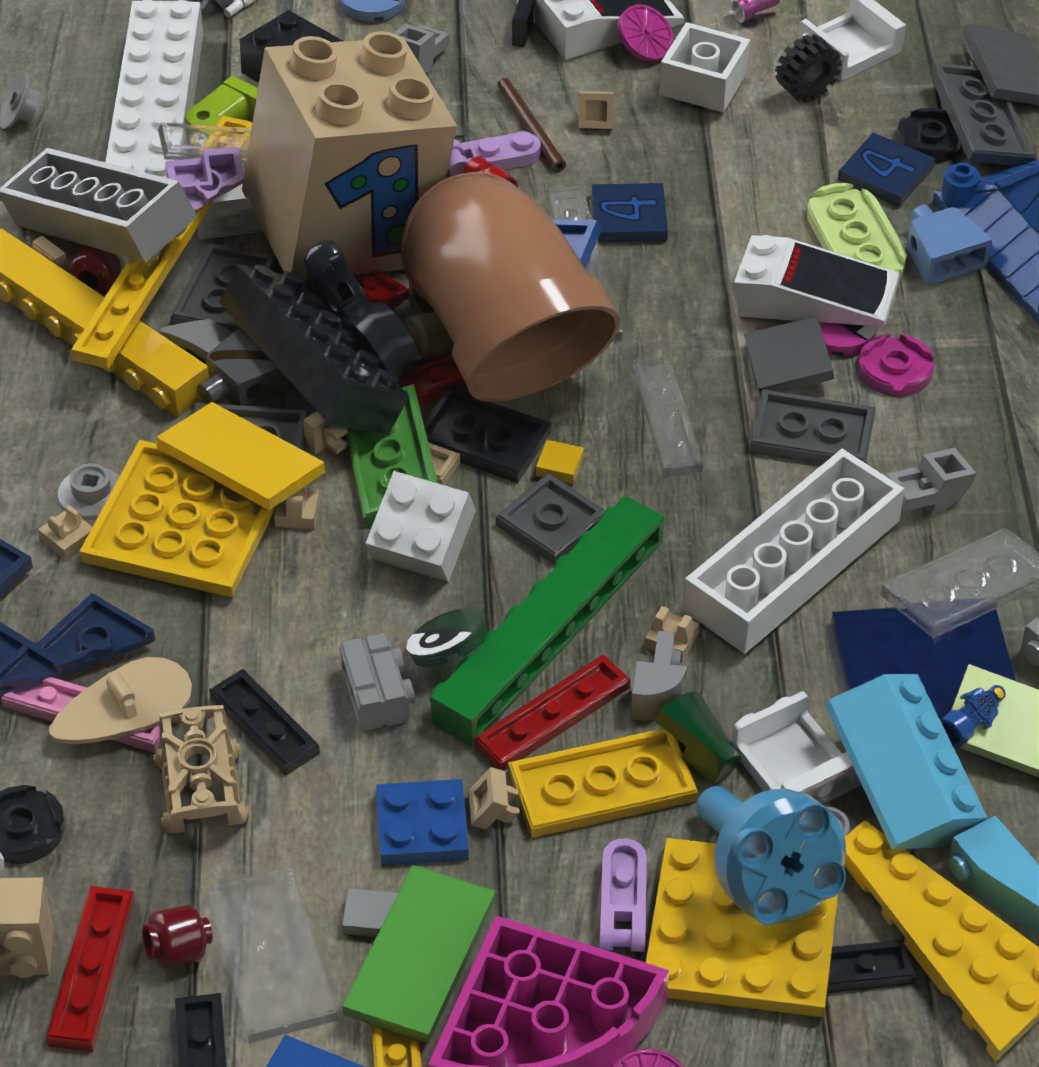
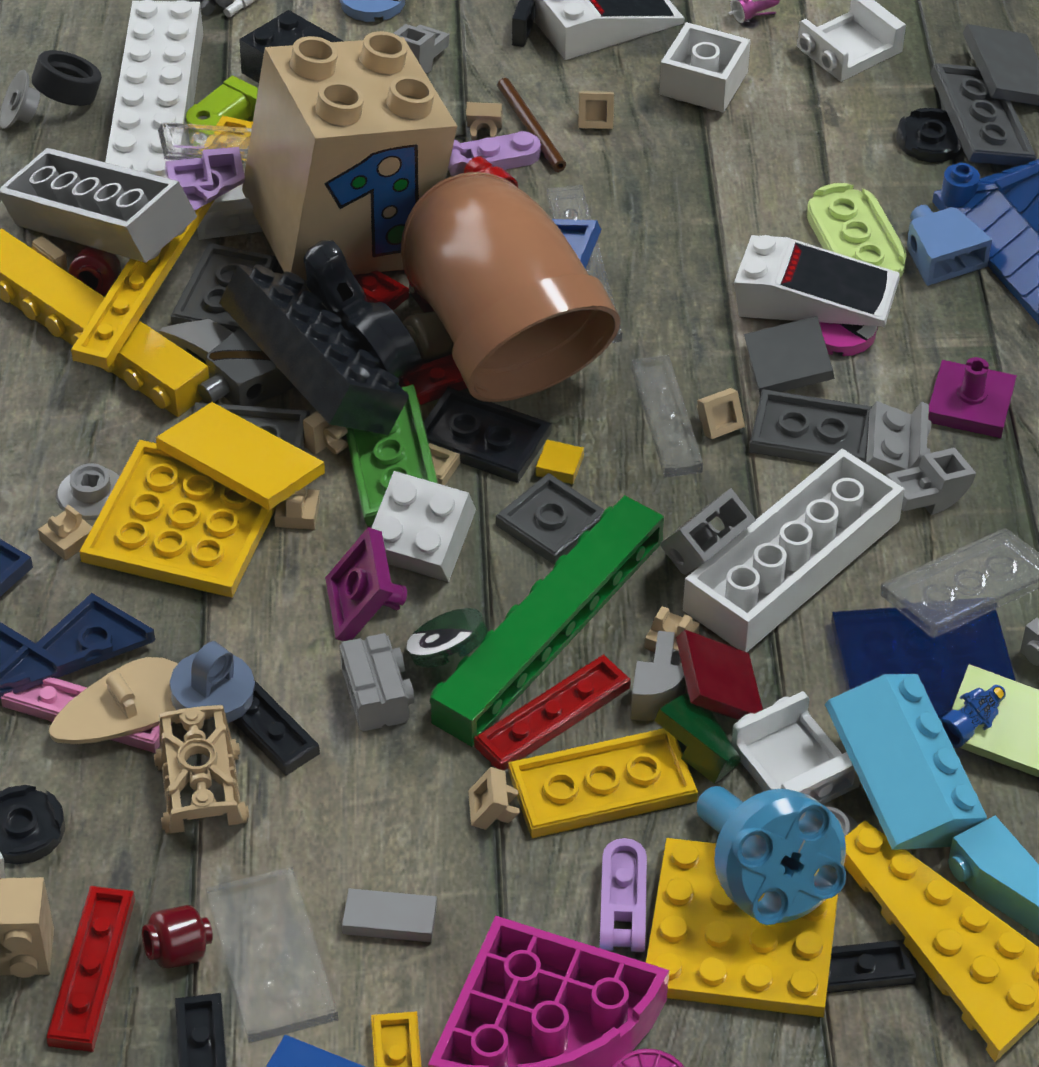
(66, 78): none -> black tyre
(212, 679): none -> sand blue tile
(361, 586): none -> magenta tile
(419, 954): bright green tile -> none
(422, 822): blue plate -> none
(484, 116): none -> tan tile
(630, 212): dark blue tile -> none
(645, 32): dark pink wheel -> none
(697, 538): none -> light grey torso
(718, 676): none -> dark red tile
(720, 413): none -> tan tile
(808, 68): black tyre -> none
(886, 169): dark blue tile -> none
(896, 365): dark pink tile -> none
(896, 437): none -> light grey bracket
(971, 397): none -> magenta tile

